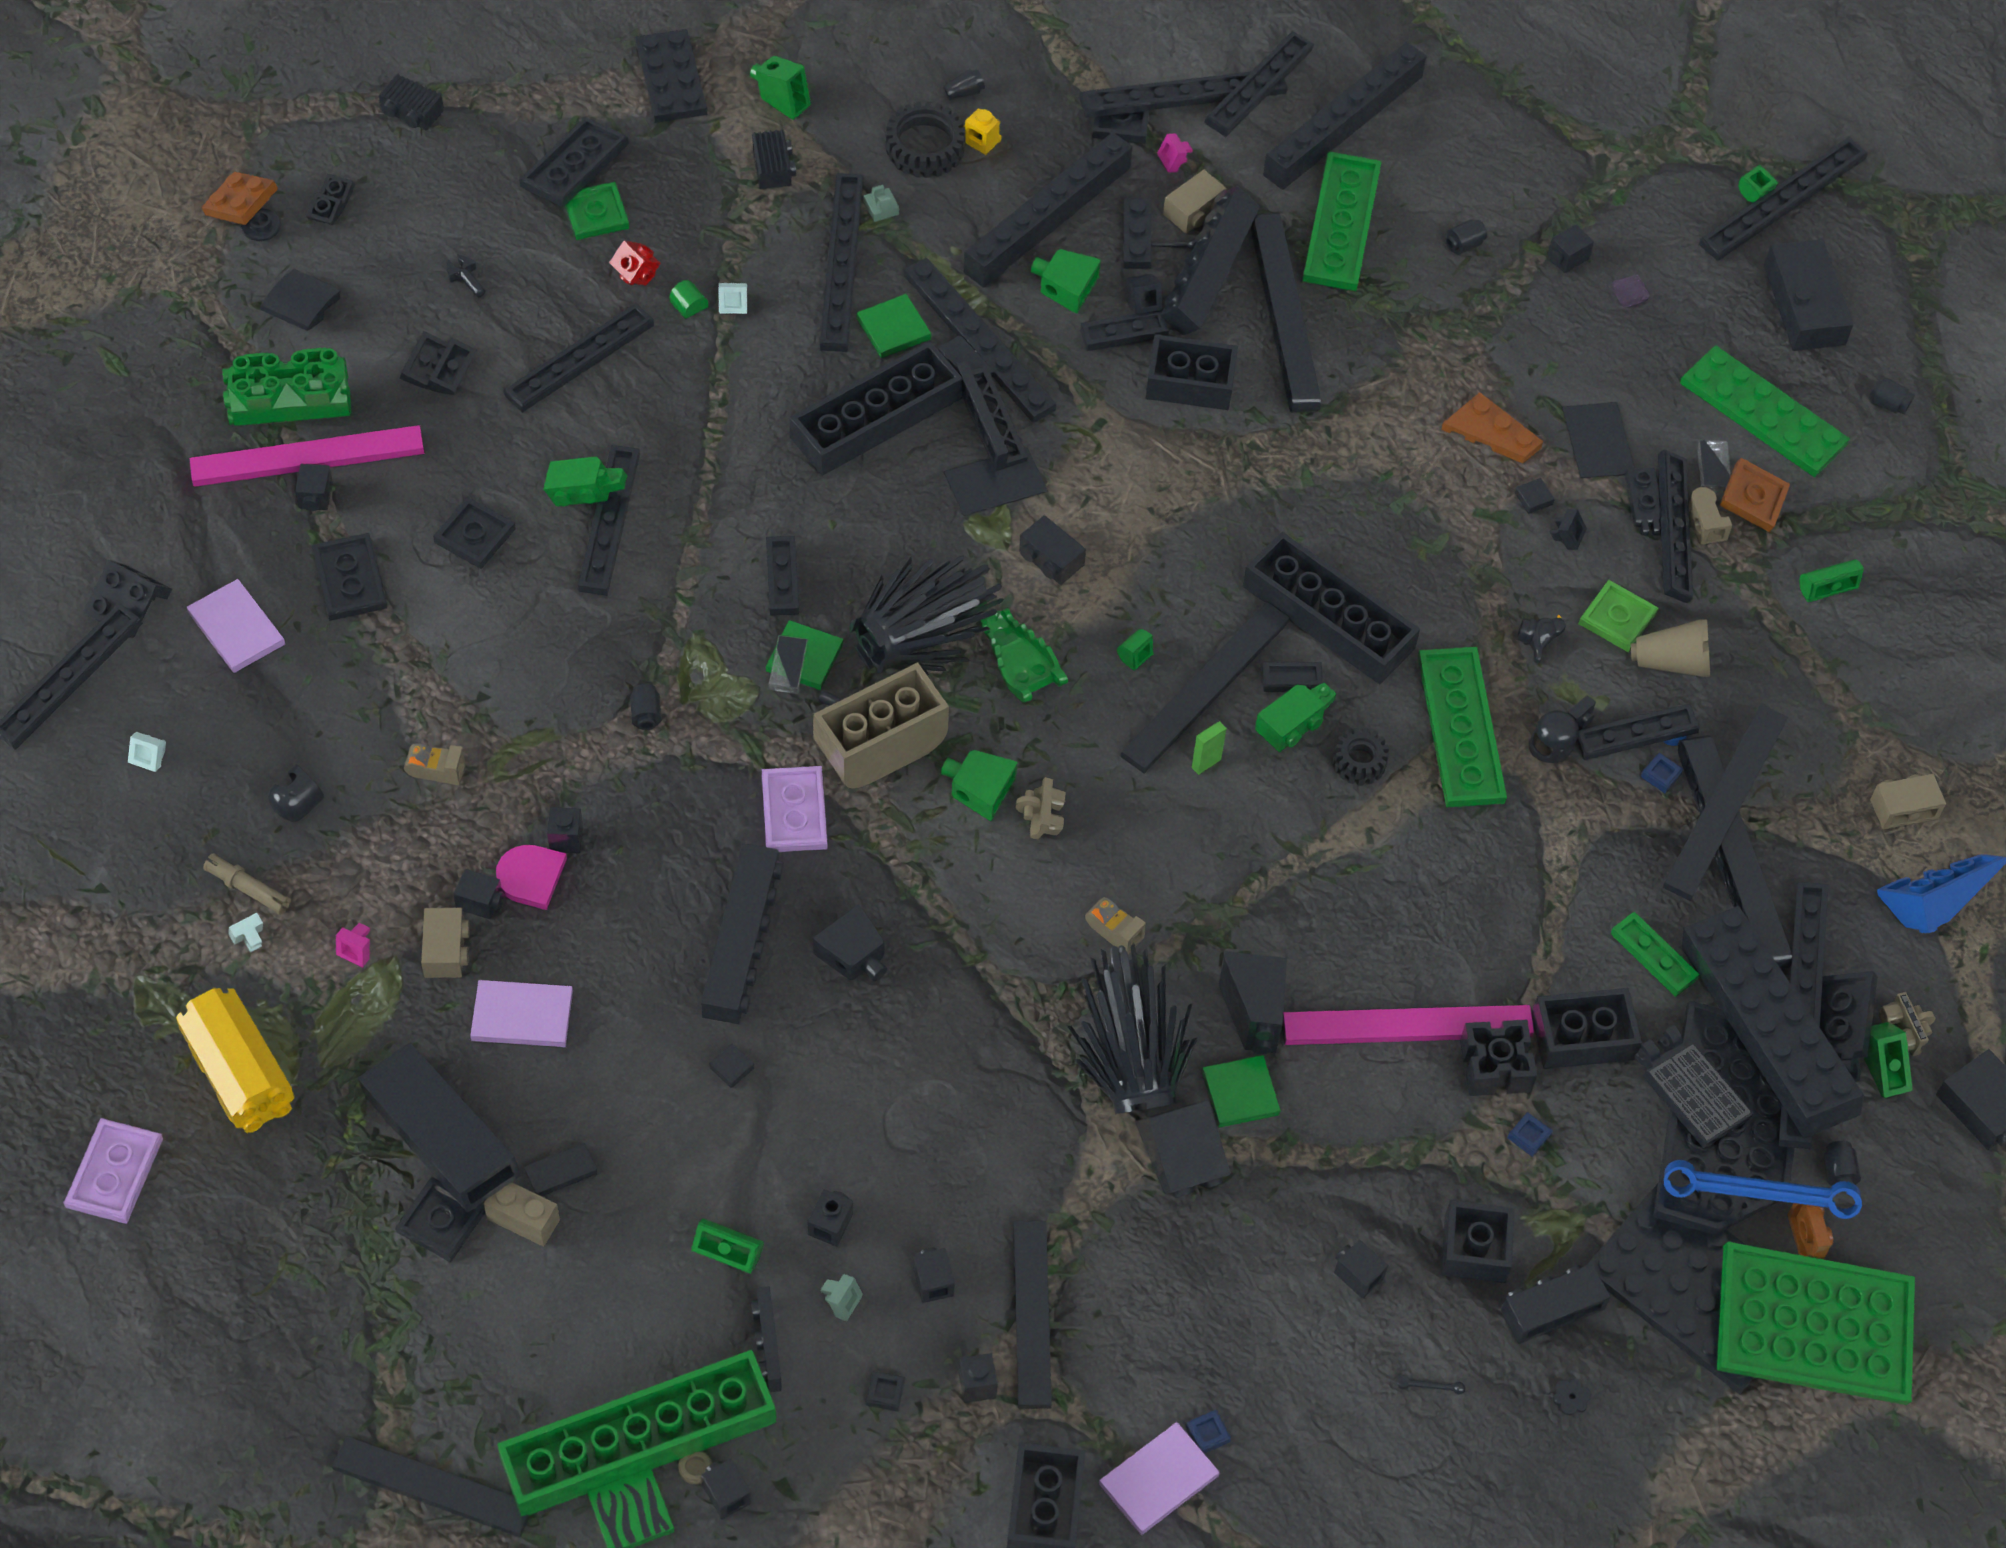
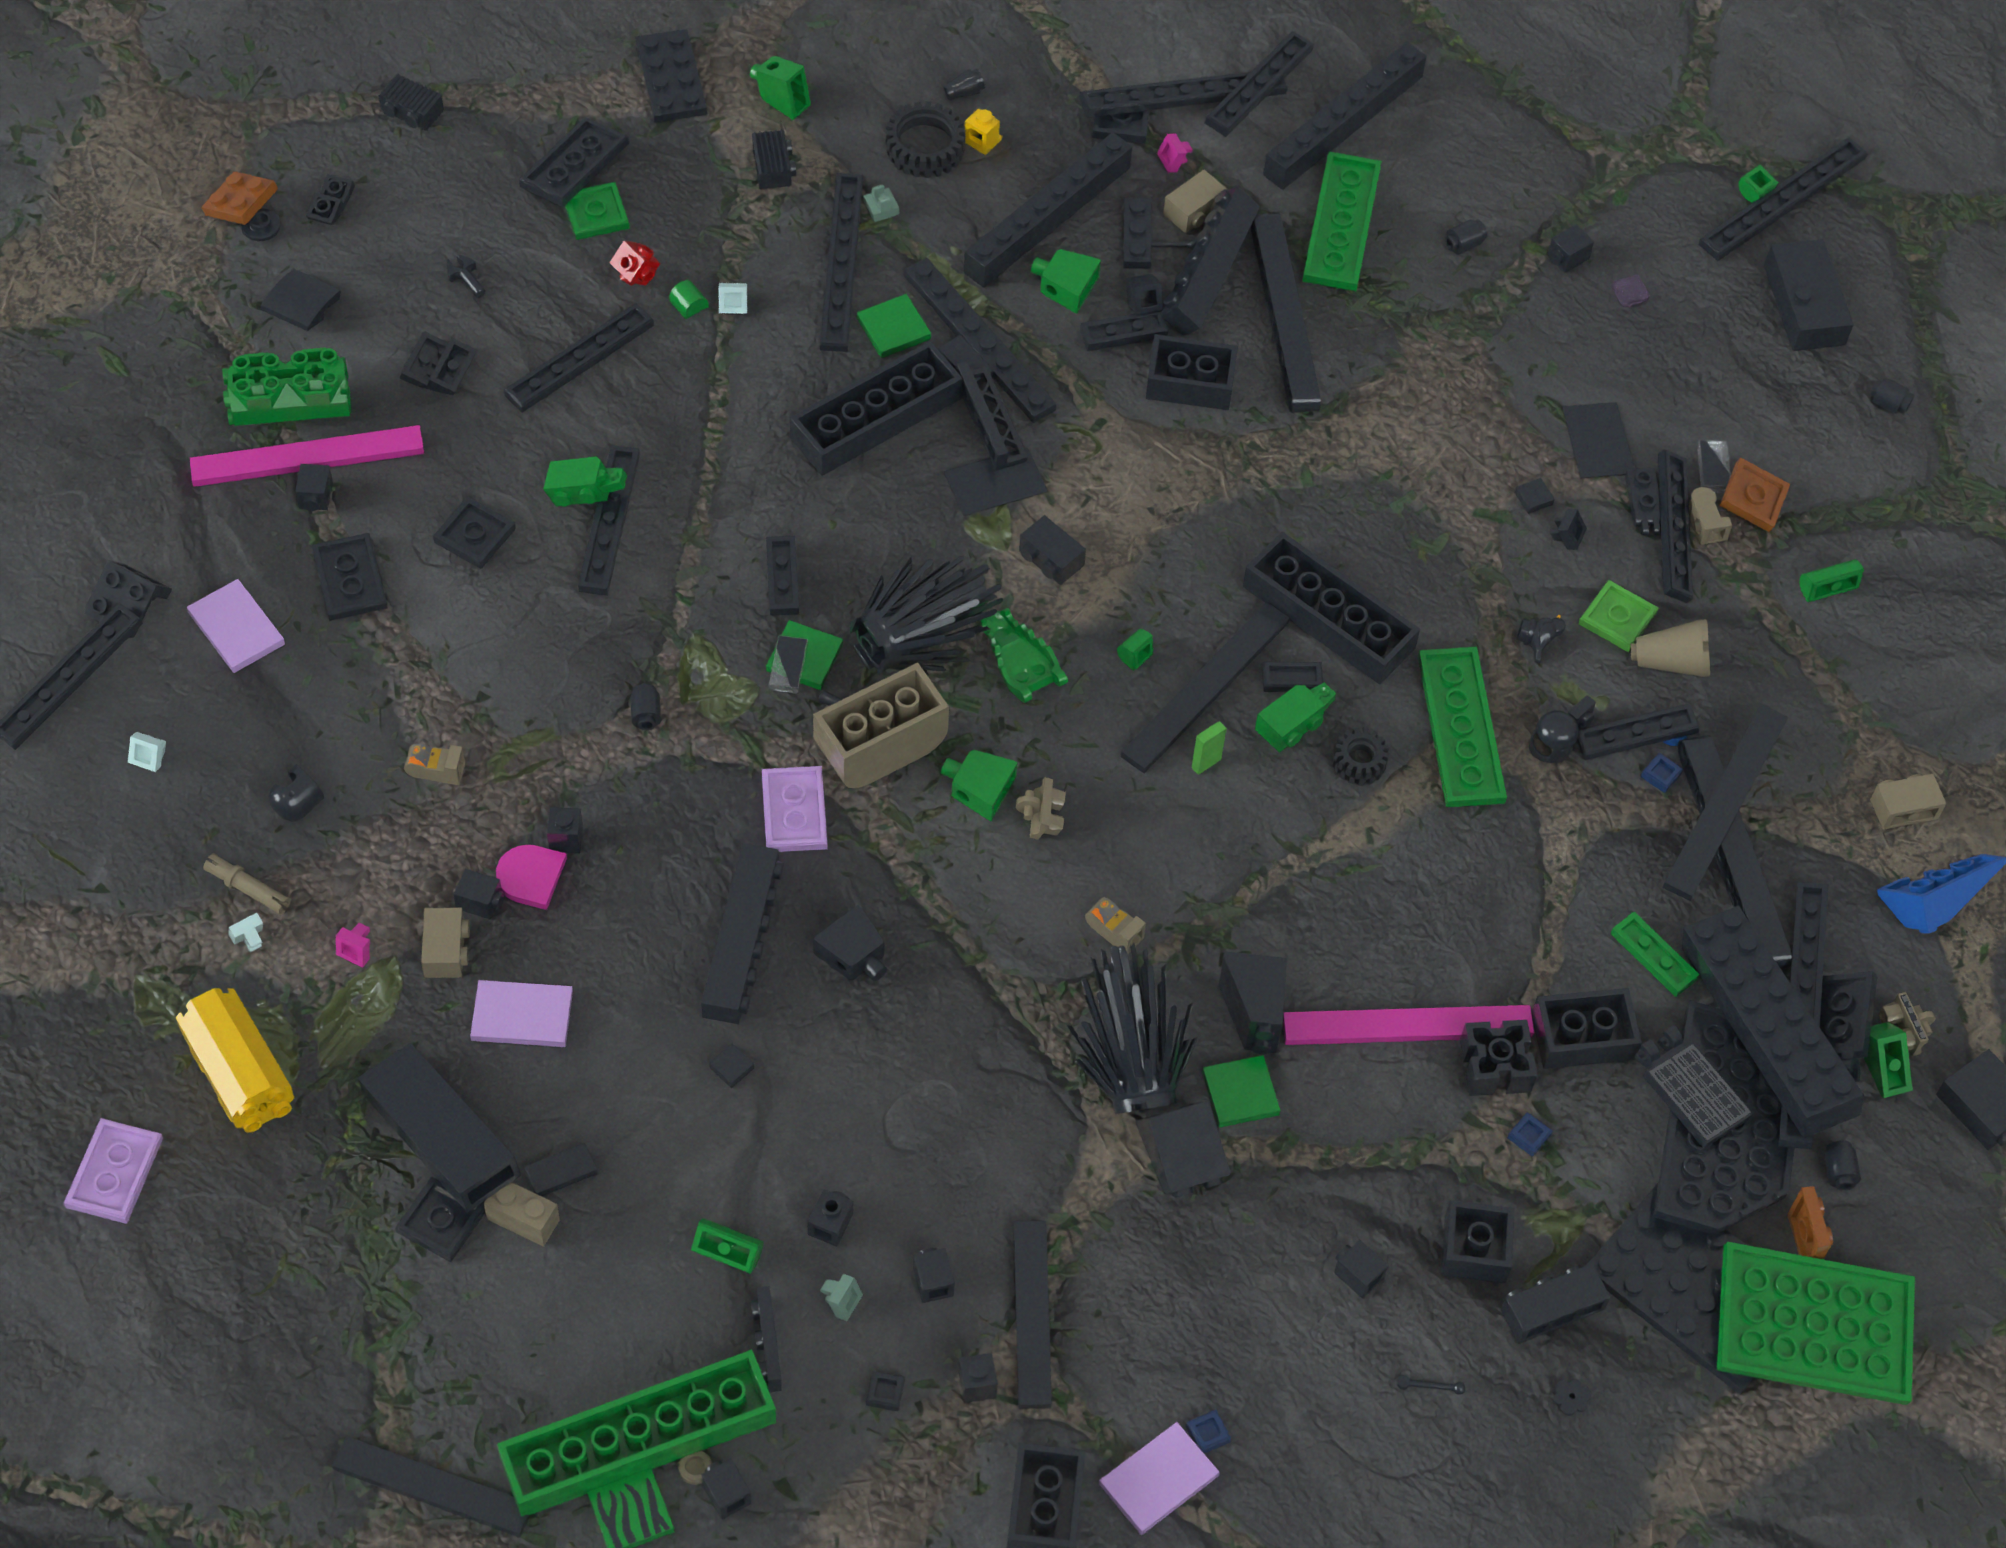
(1490, 425): dark orange wing -> none
(1763, 1189): blue piece -> none
(1765, 411): green plate -> none

